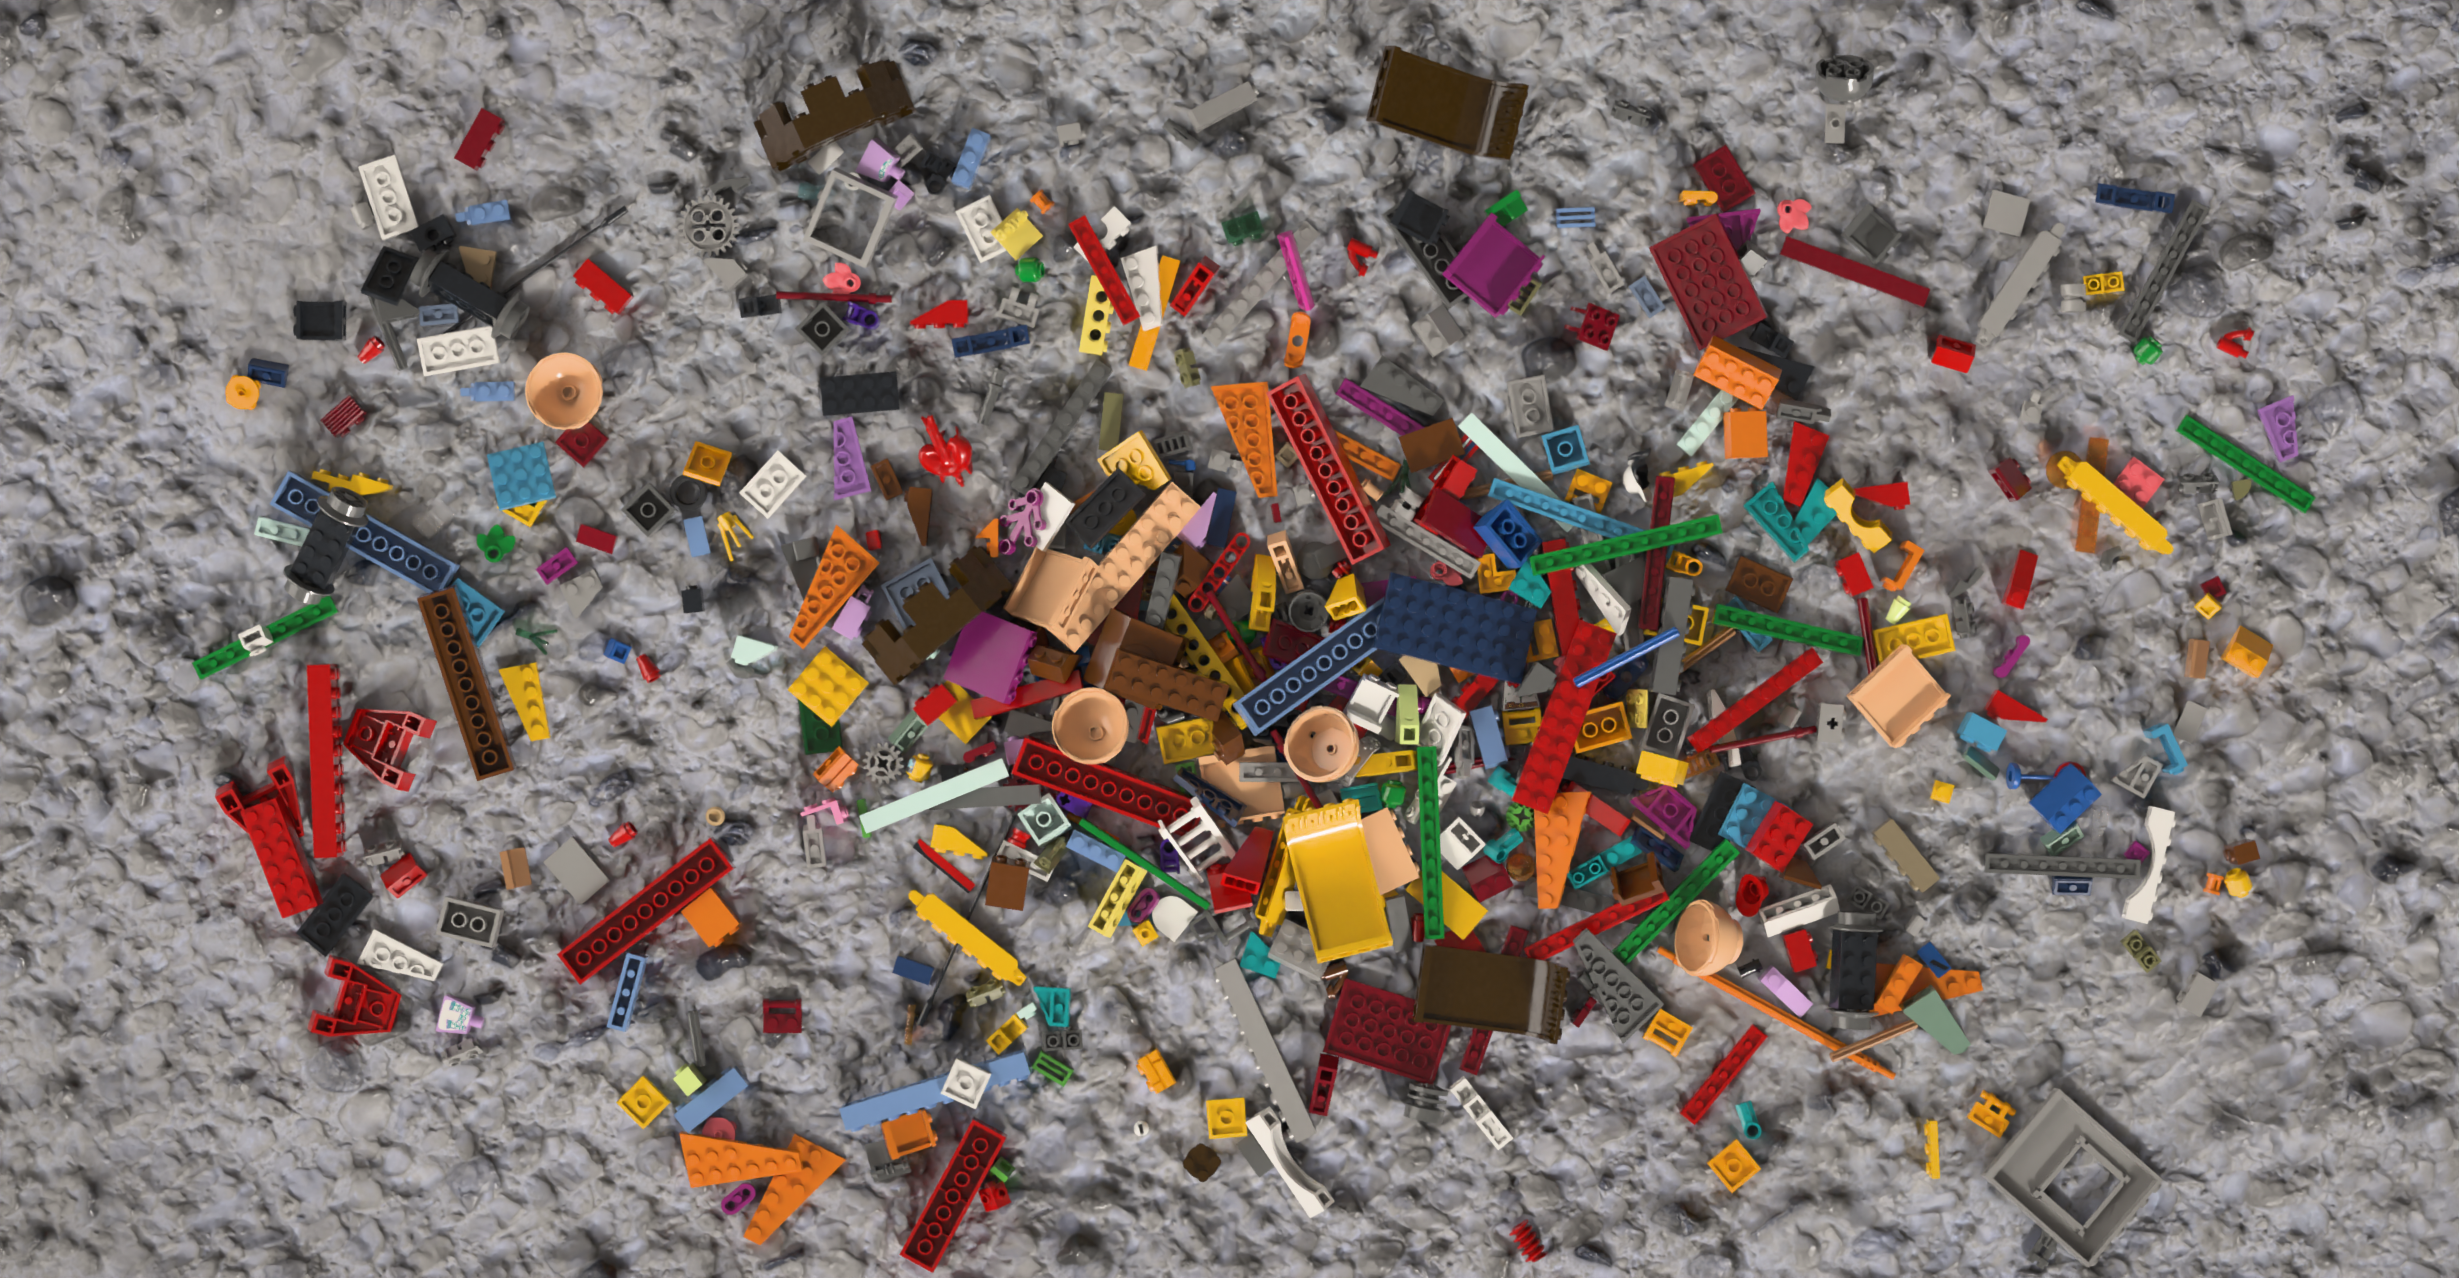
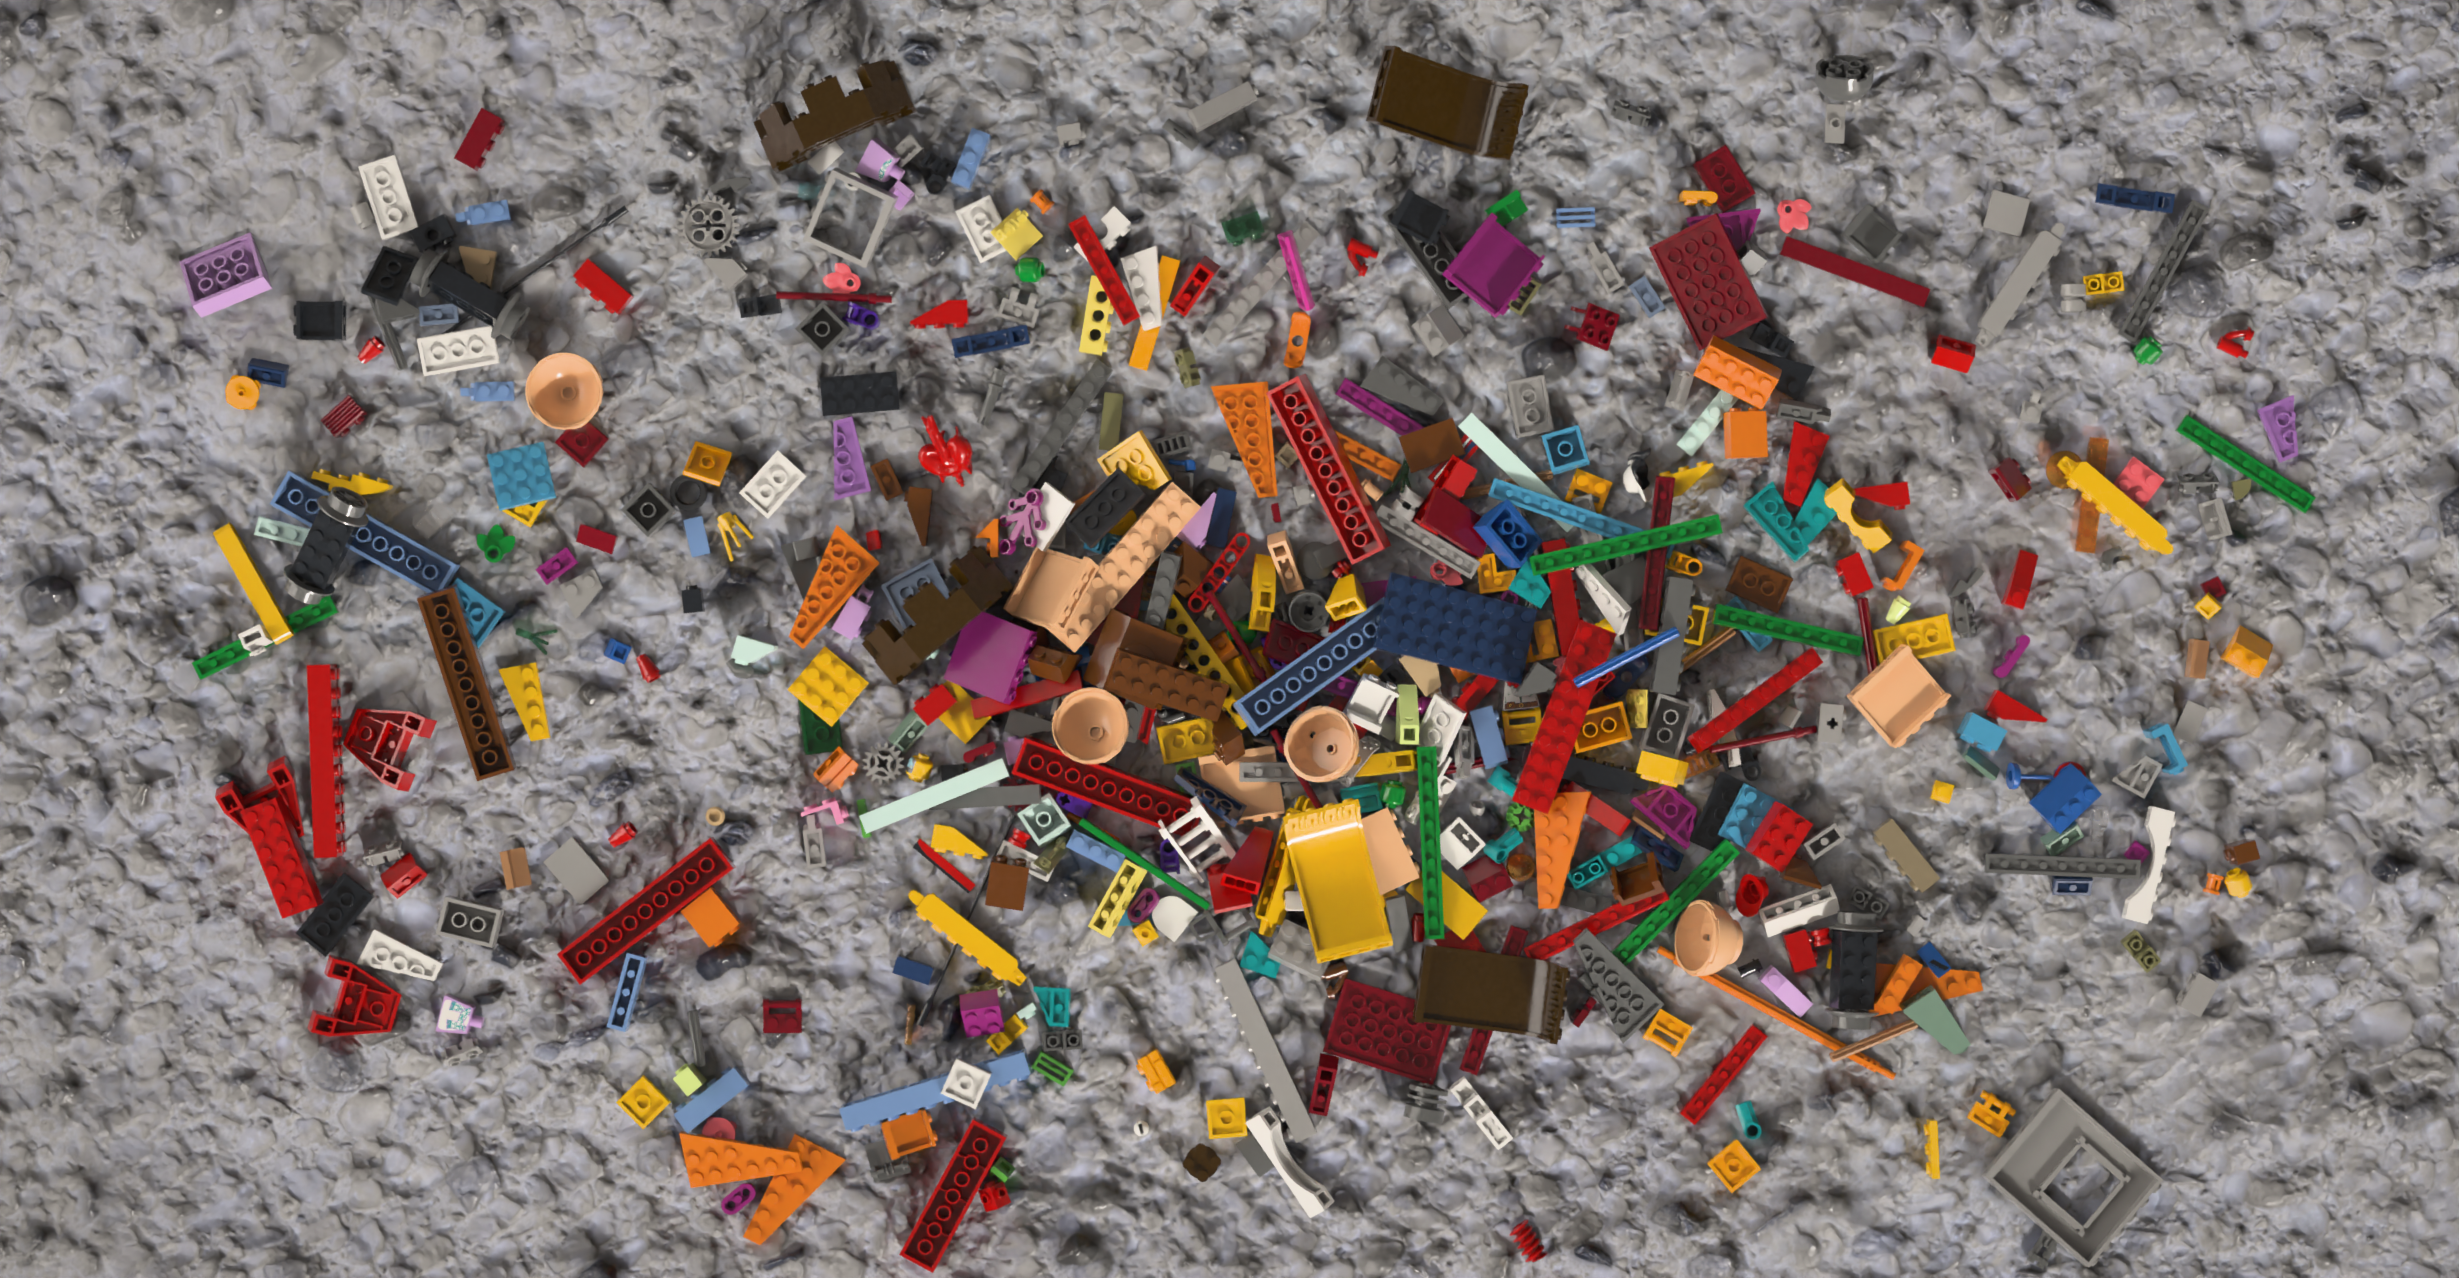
(225, 275): none -> lavender slope
(253, 583): none -> yellow beam
(982, 1013): none -> magenta brick
(1821, 936): none -> red wheel

